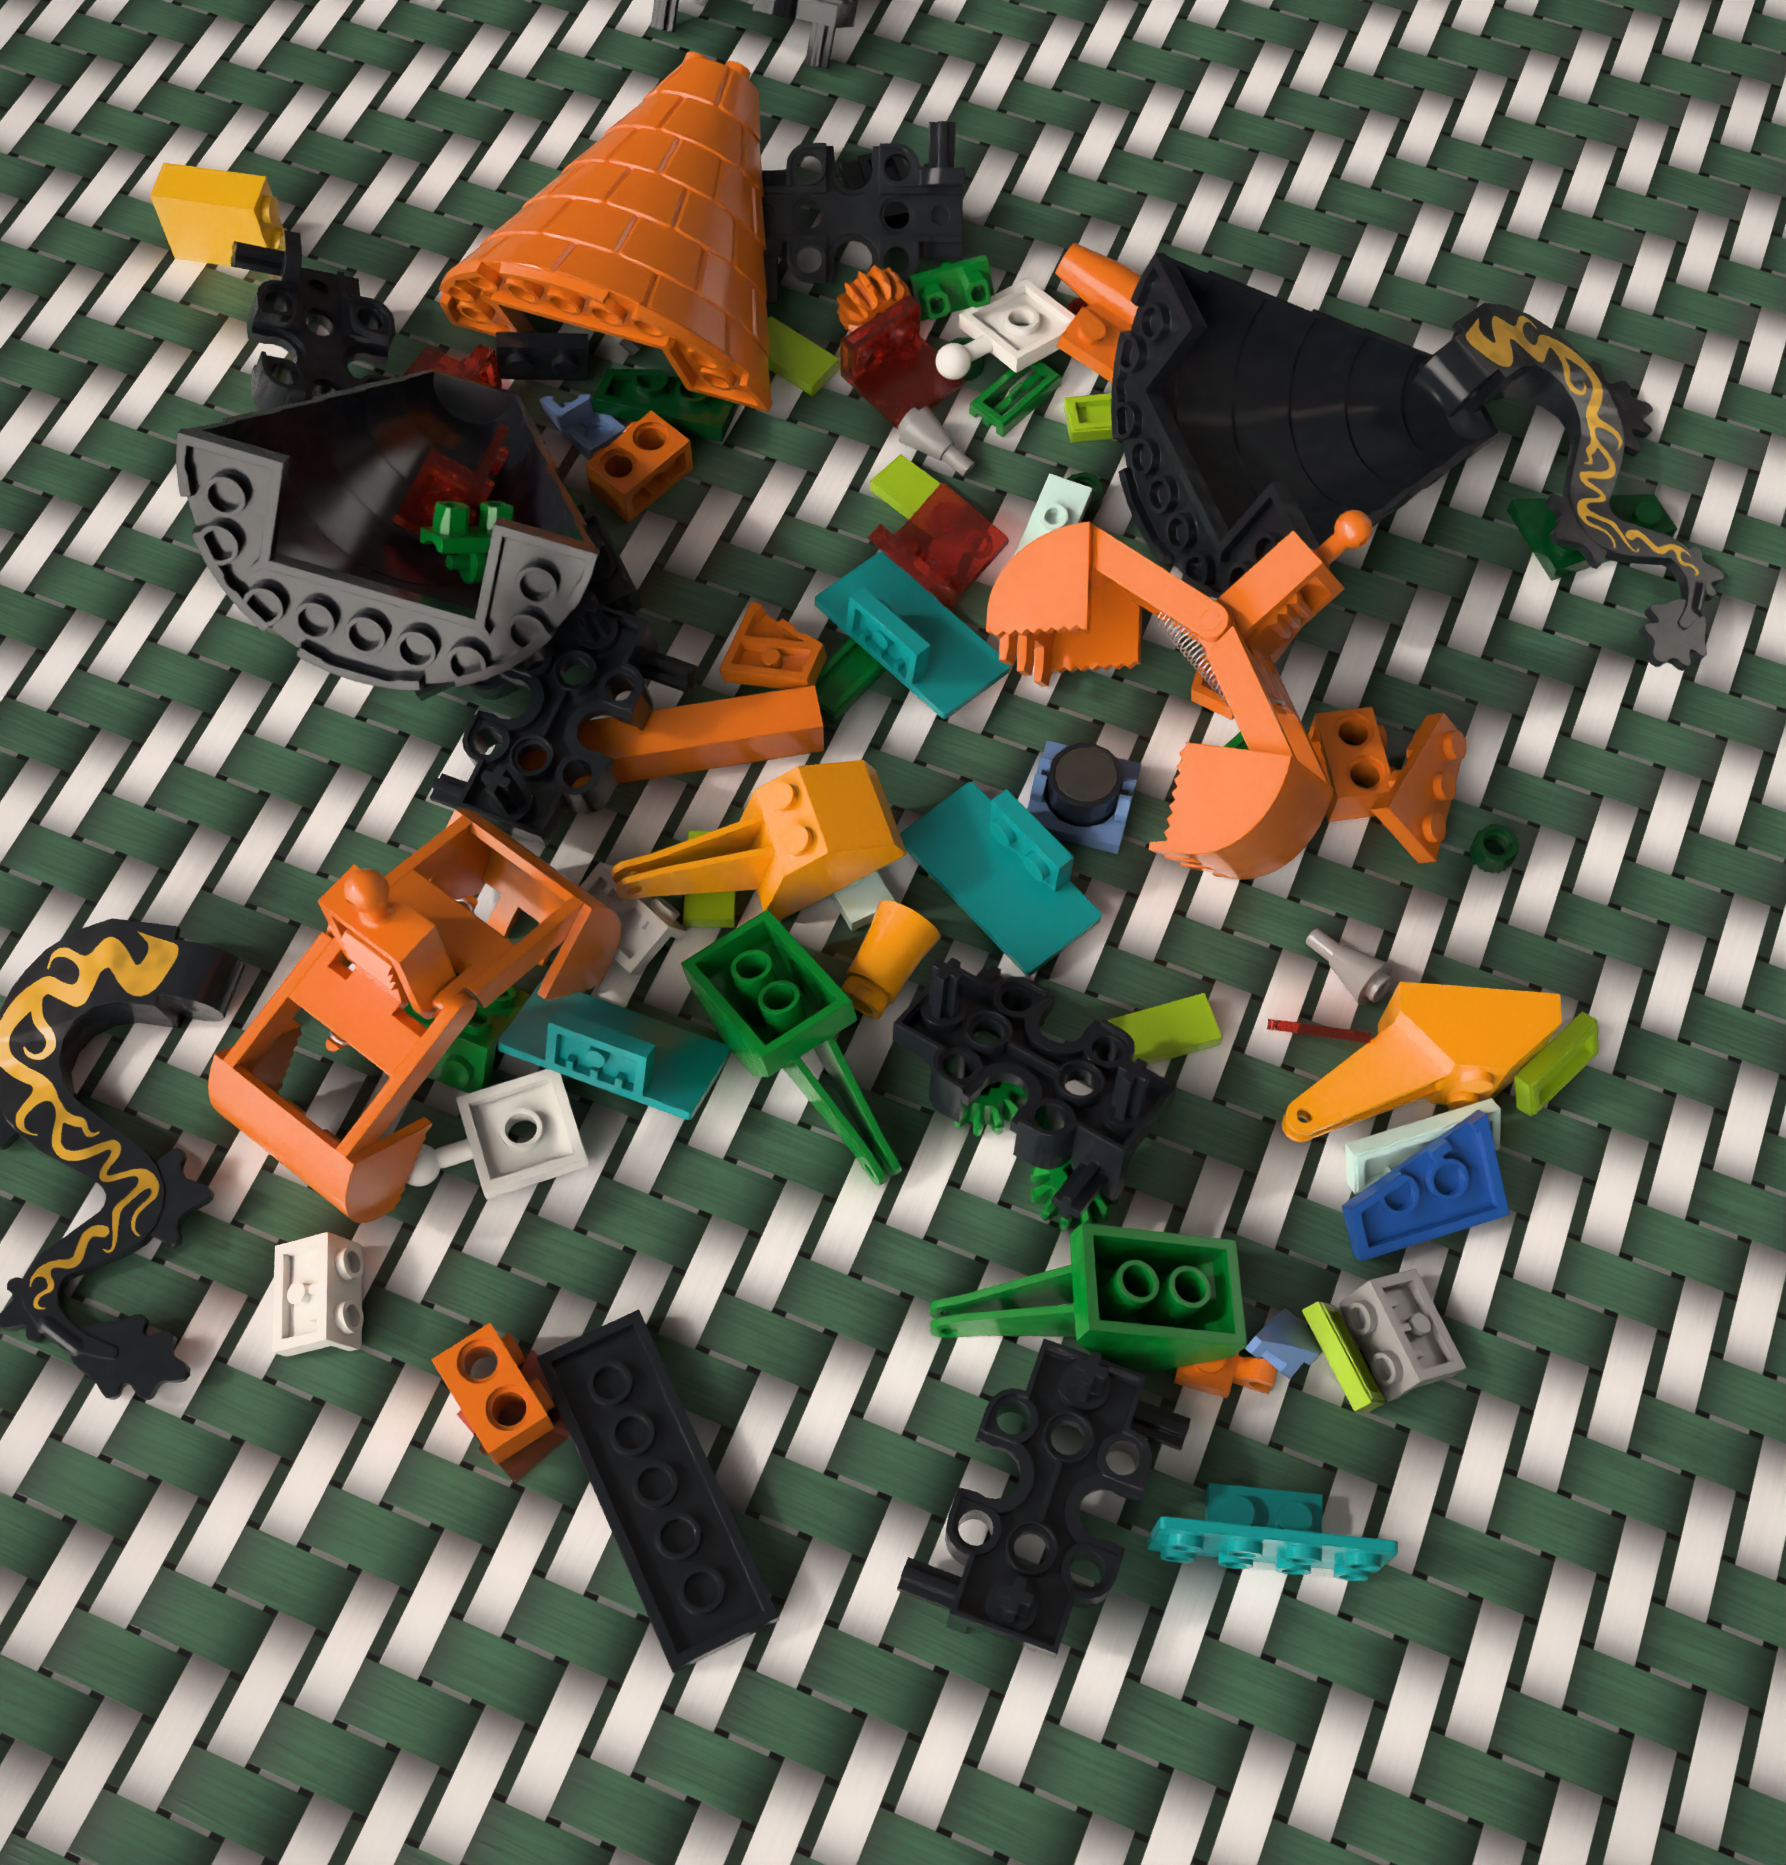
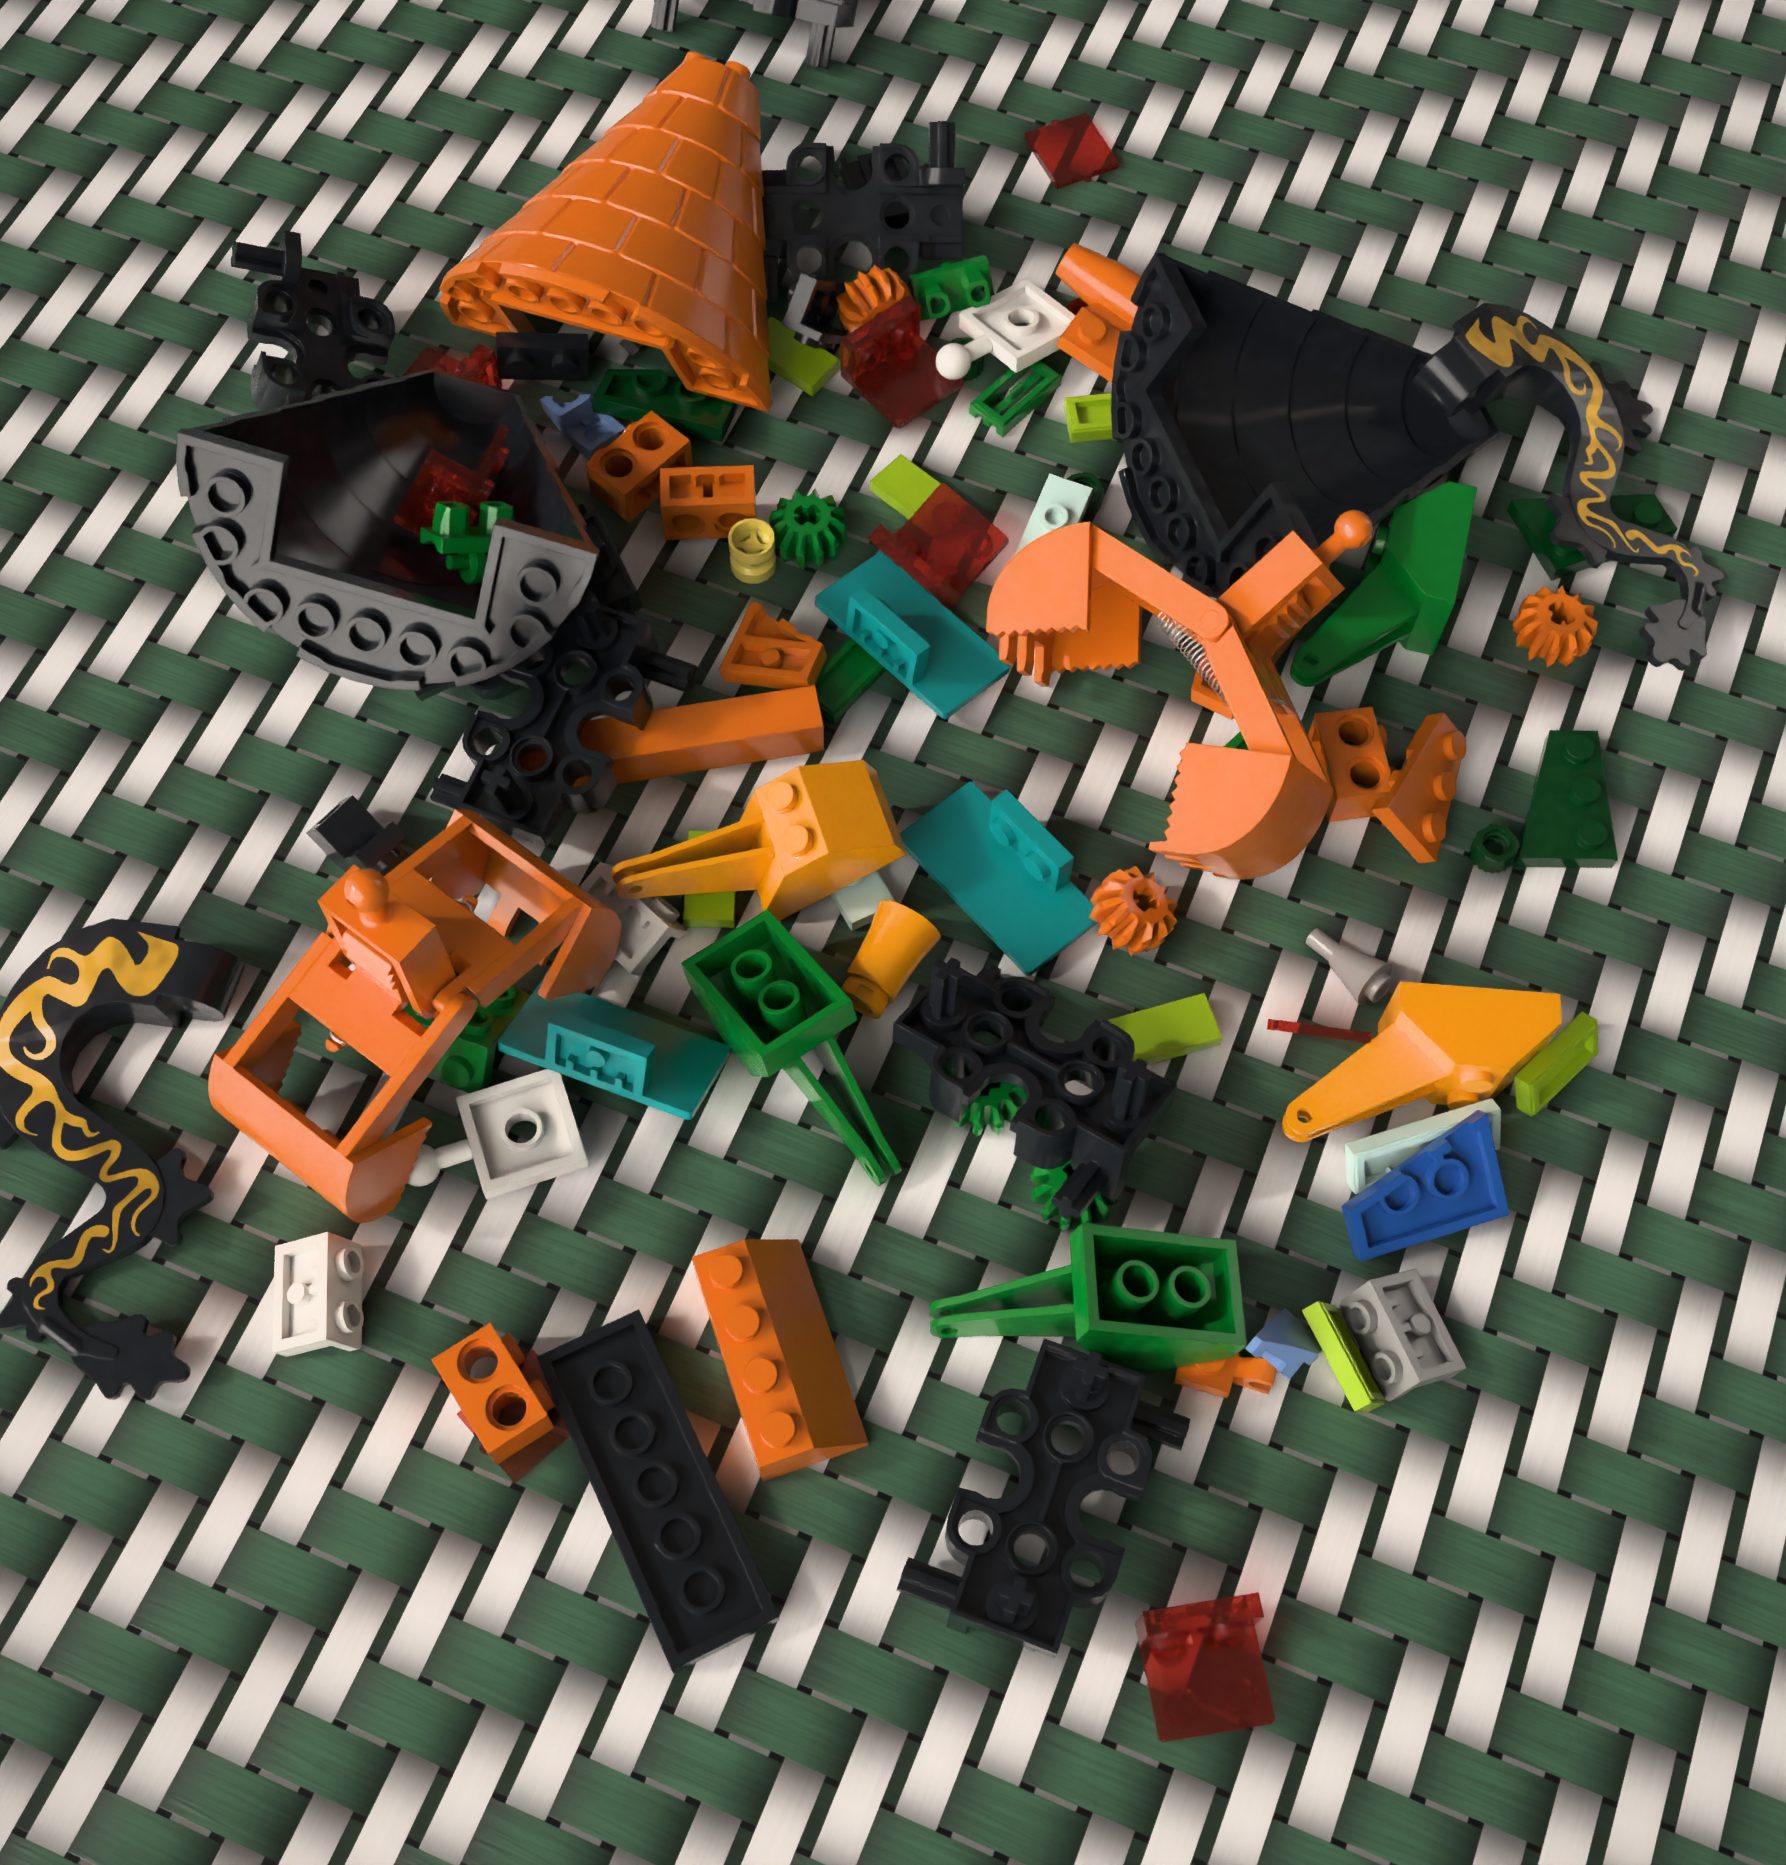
(212, 209): yellow brick -> none
(355, 837): none -> black brick
(705, 500): none -> orange brick
(752, 551): none -> light yellow wheel
(778, 1354): none -> orange slope
(808, 528): none -> green gear
(813, 310): none -> black bracket
(926, 434): light grey cone -> none
(1071, 150): none -> clear red piece
(1082, 793): piece -> none
(1133, 910): none -> orange gear
(1205, 1667): none -> clear red bracket
(1268, 1528): teal bracket -> none
(1403, 589): none -> green slope
(1555, 626): none -> orange gear
(1569, 806): none -> dark green wing

